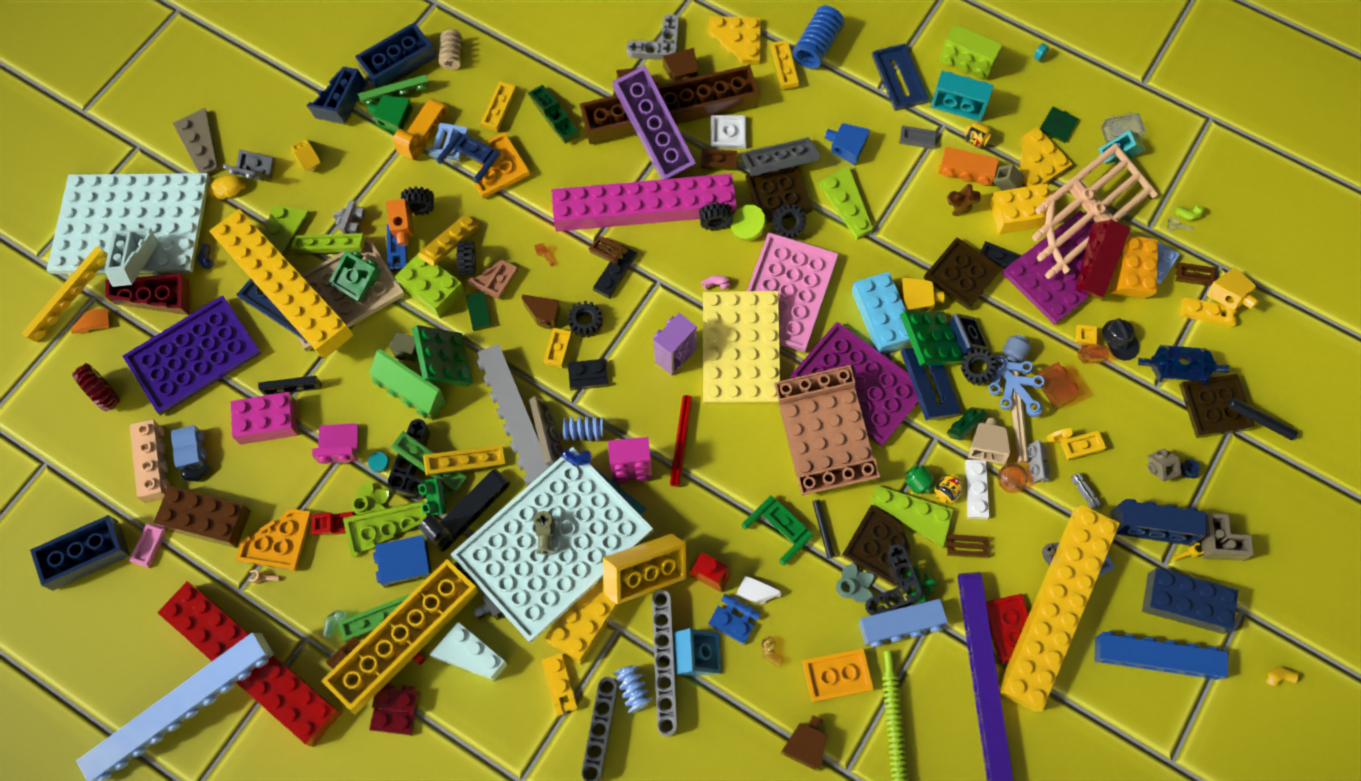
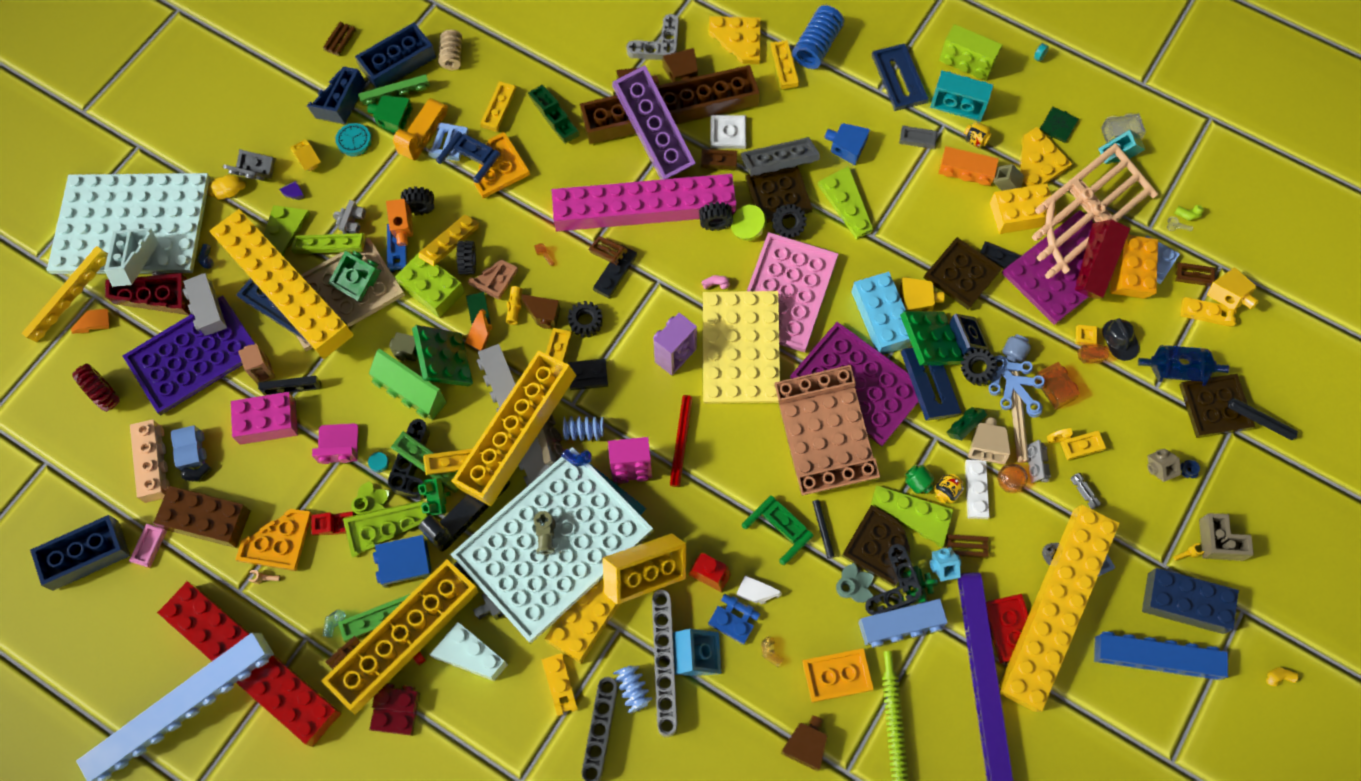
(197, 138): dark tan wing -> none
(204, 304): none -> light grey brick
(256, 363): none -> nougat brick
(292, 191): none -> dark purple tile
(336, 37): none -> reddish brown tile
(353, 139): none -> teal tile
(479, 331): none -> orange slope
(514, 305): none -> yellow pin
(514, 428): none -> yellow brick
(945, 564): none -> medium azure brick
(963, 200): reddish brown hips -> none
(1159, 522): dark blue brick -> none

